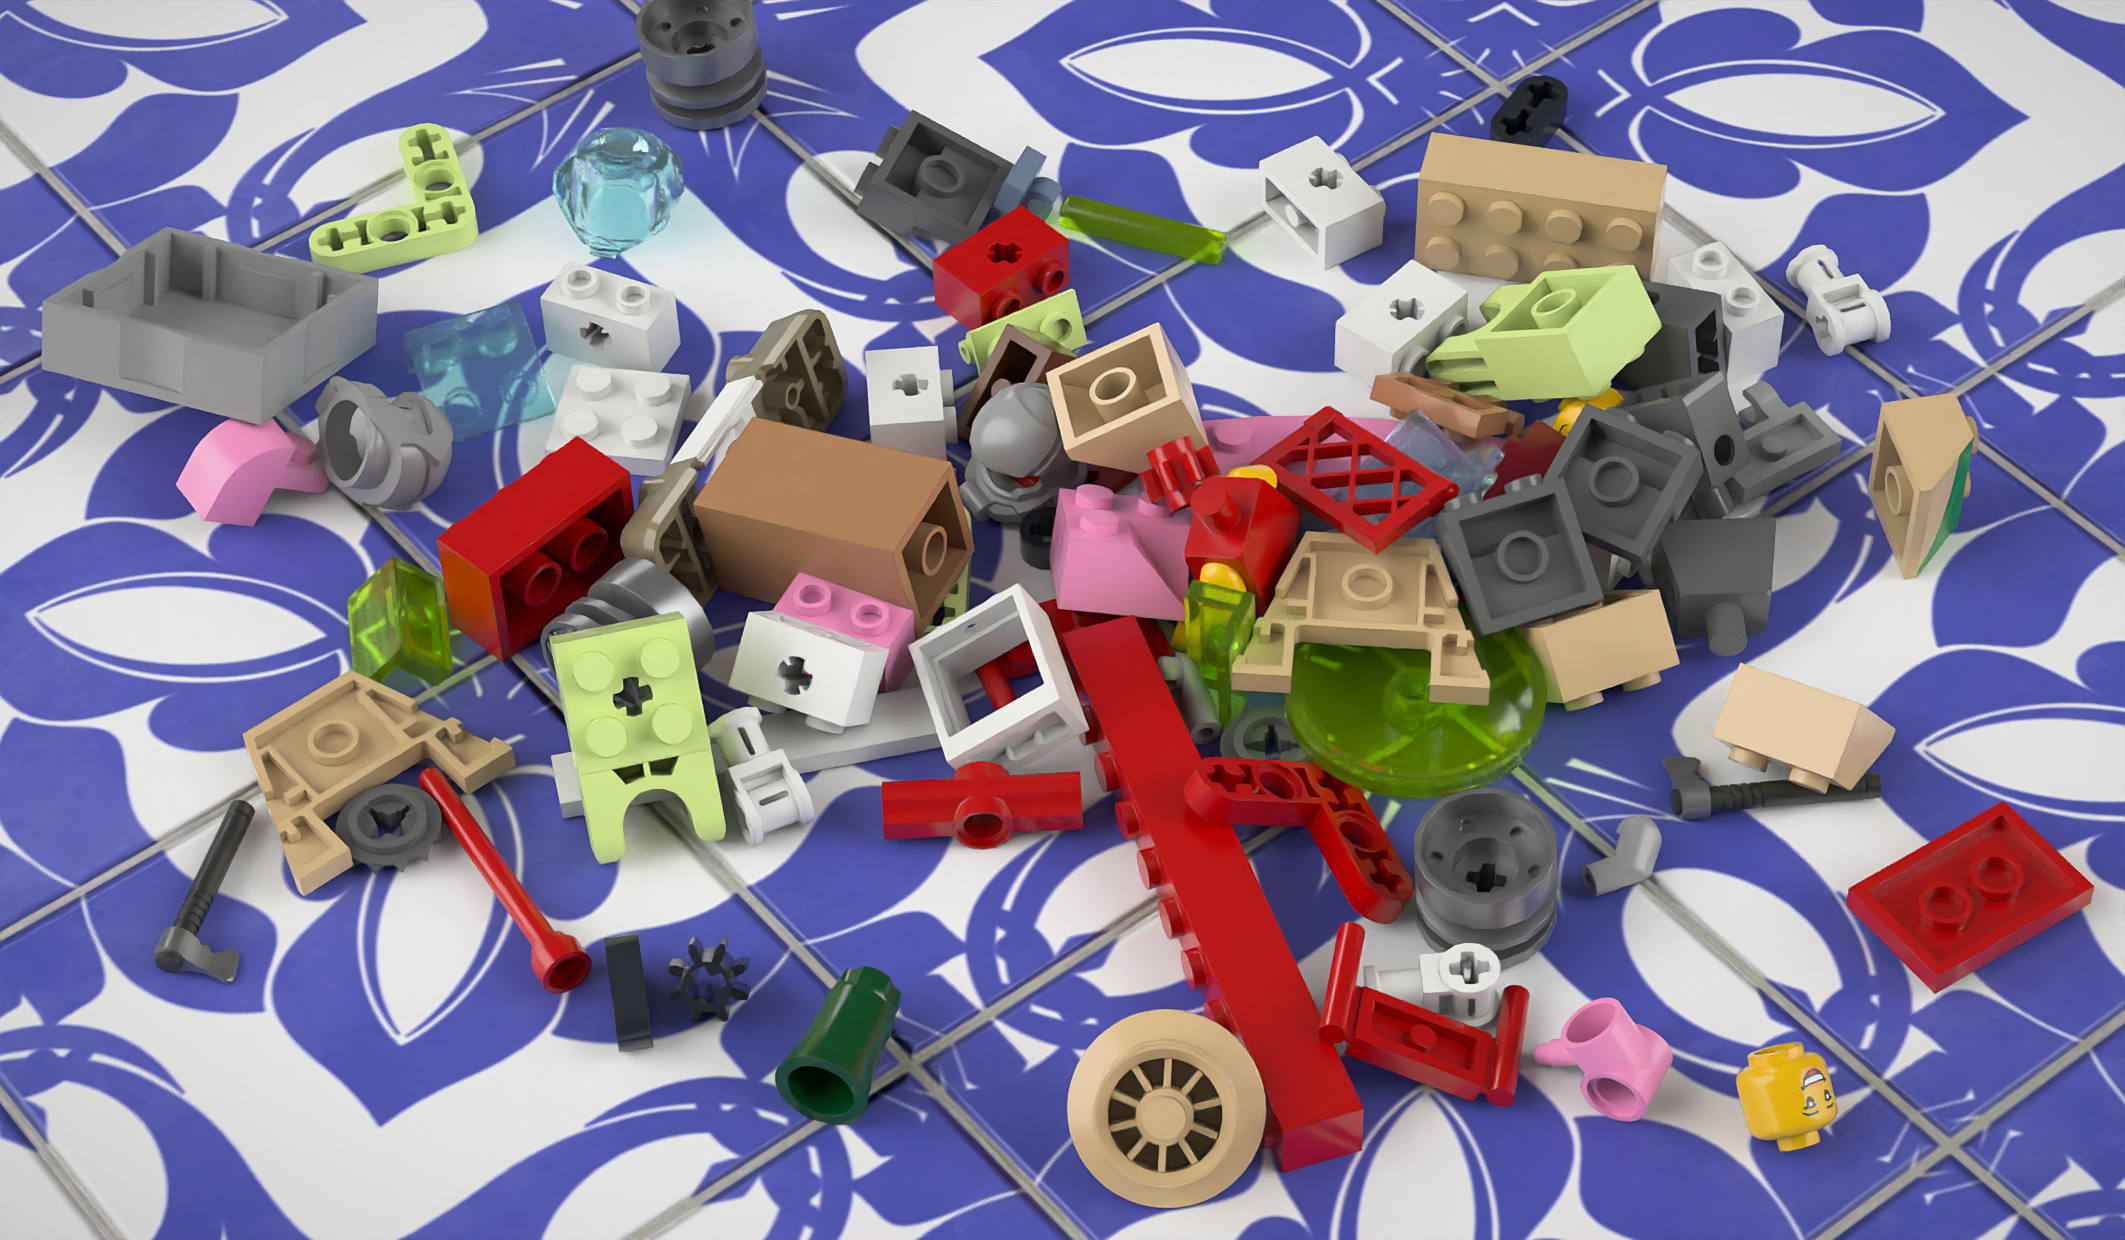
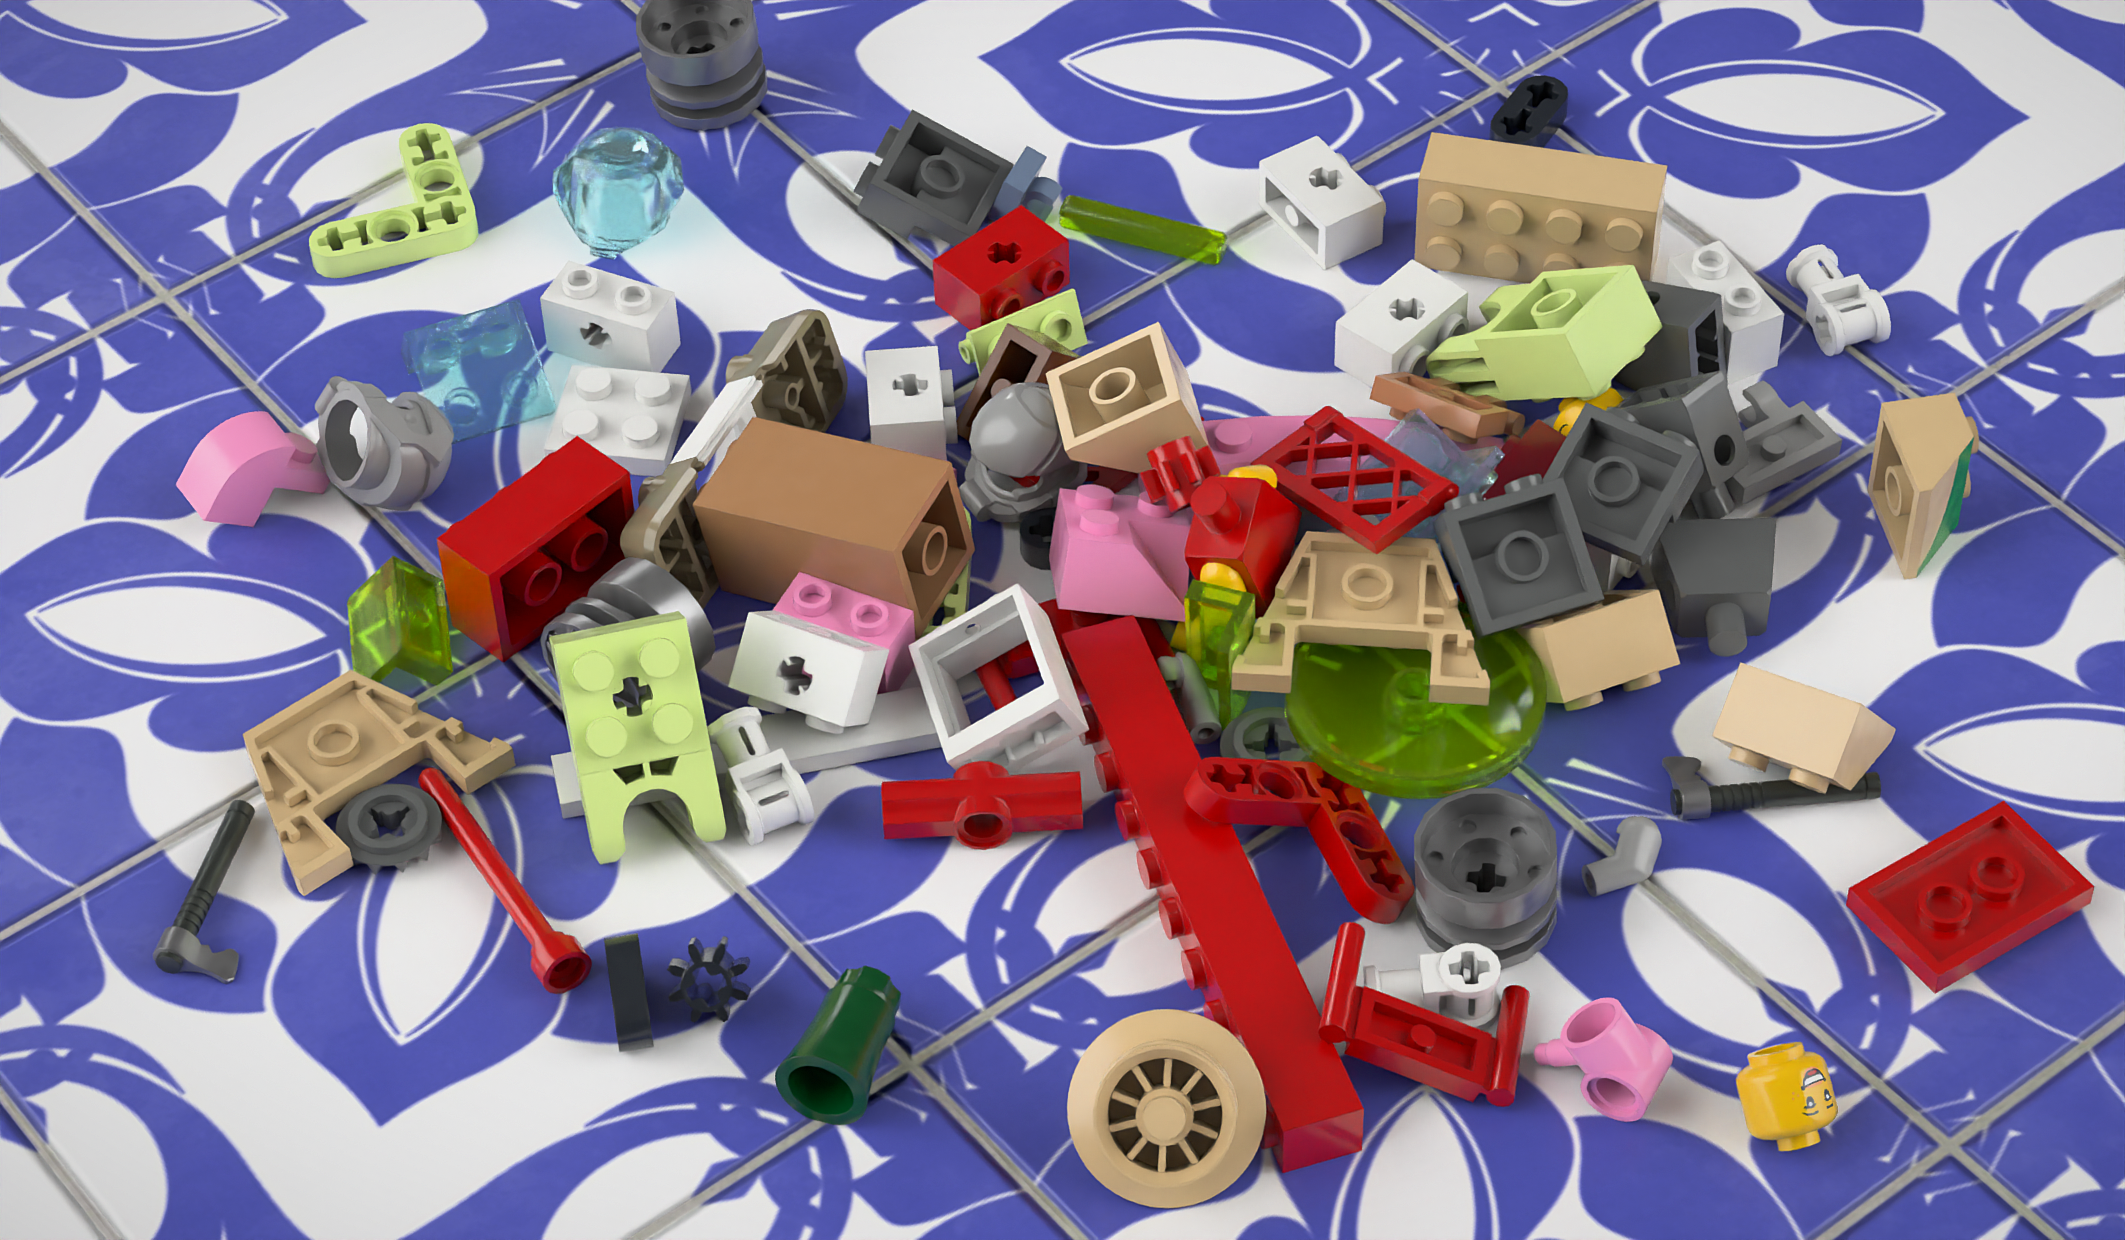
(210, 325): light grey tile -> none

